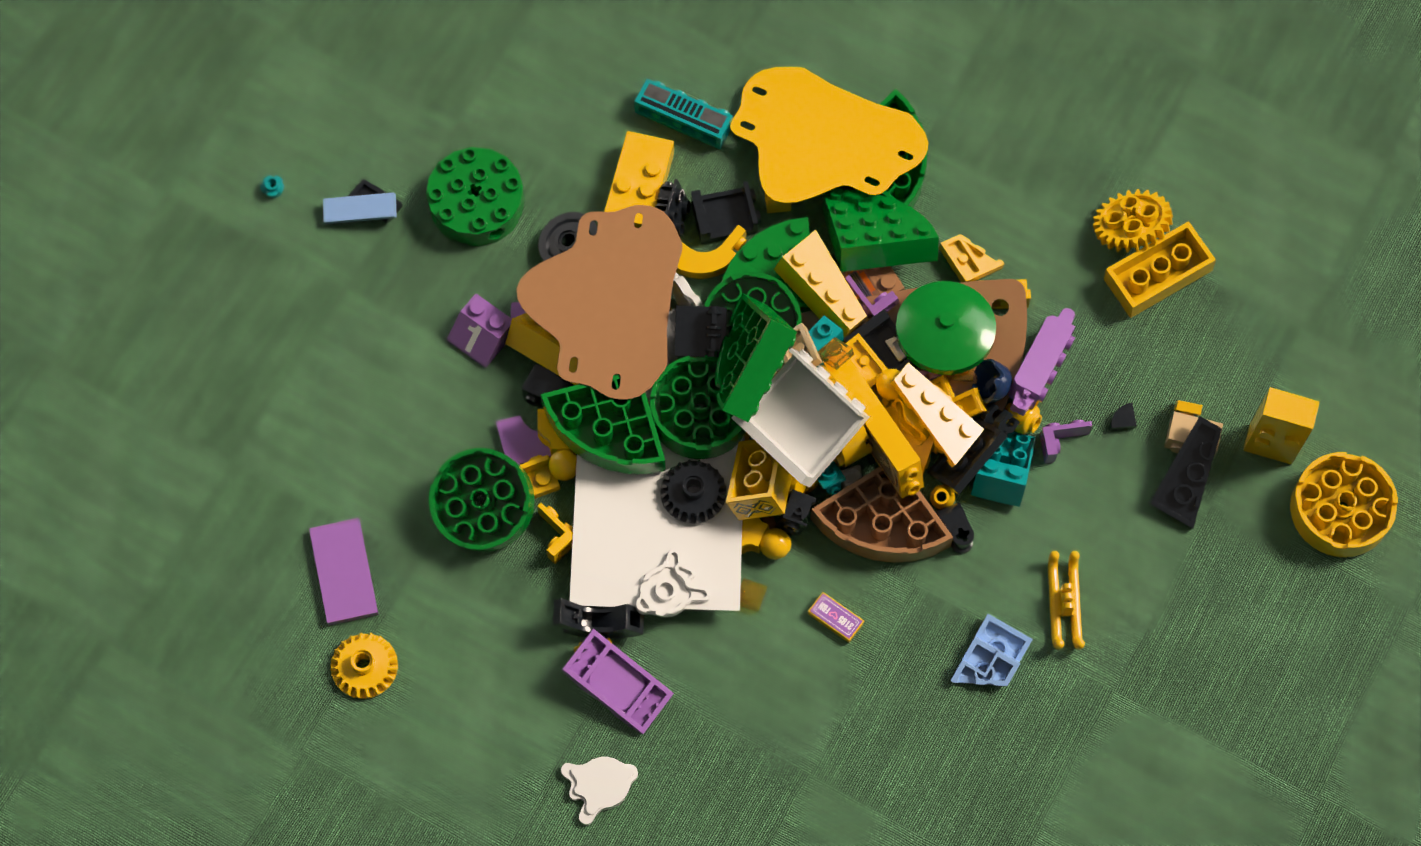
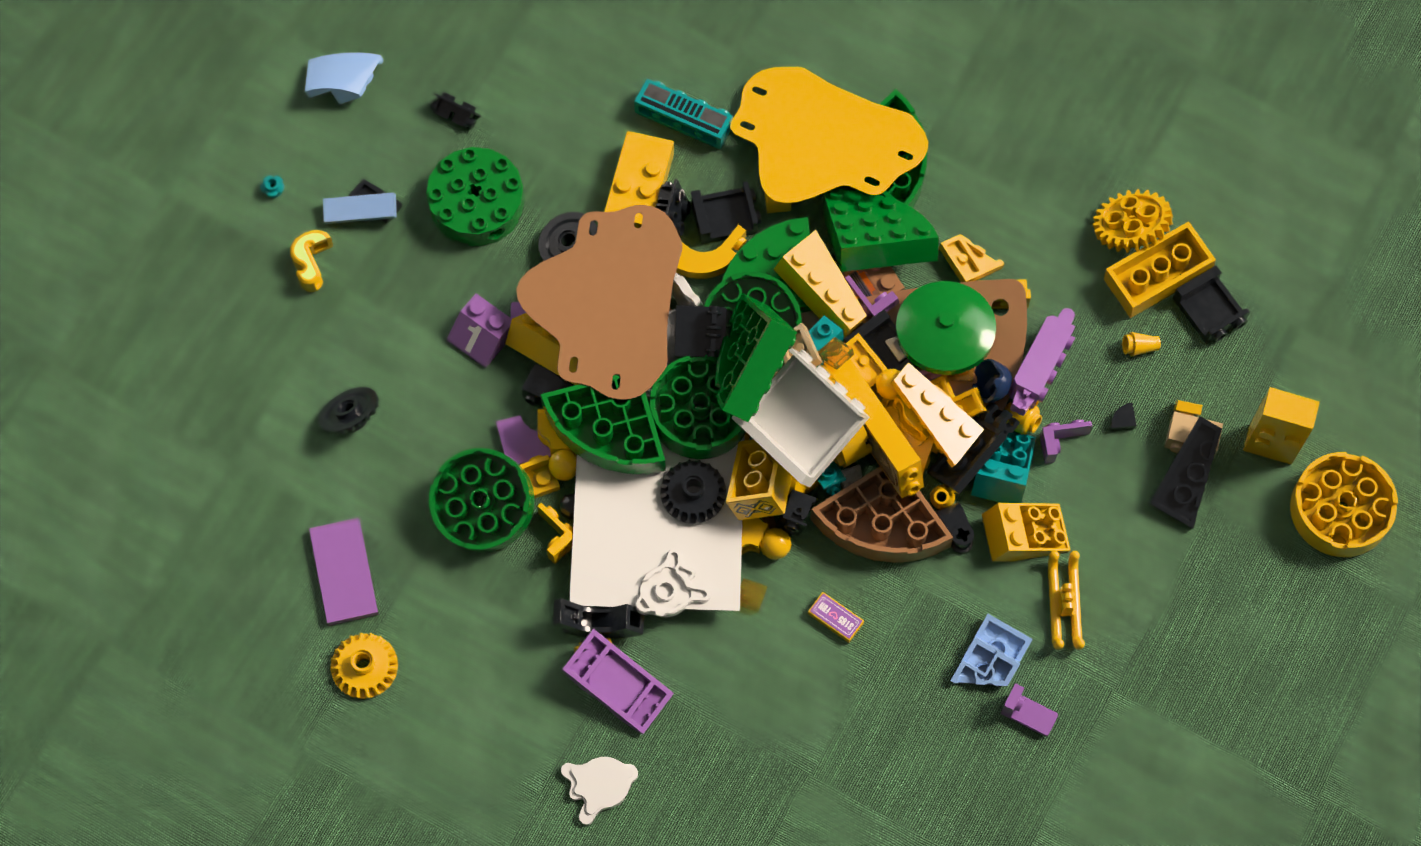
(301, 255): none -> yellow animal
(341, 74): none -> light blue slope
(348, 411): none -> black gear
(463, 115): none -> black hinge
(567, 506): none -> black tile
(1024, 530): none -> yellow slope
(1028, 712): none -> medium lavender bracket
(1138, 344): none -> yellow cone
(1210, 306): none -> black panel

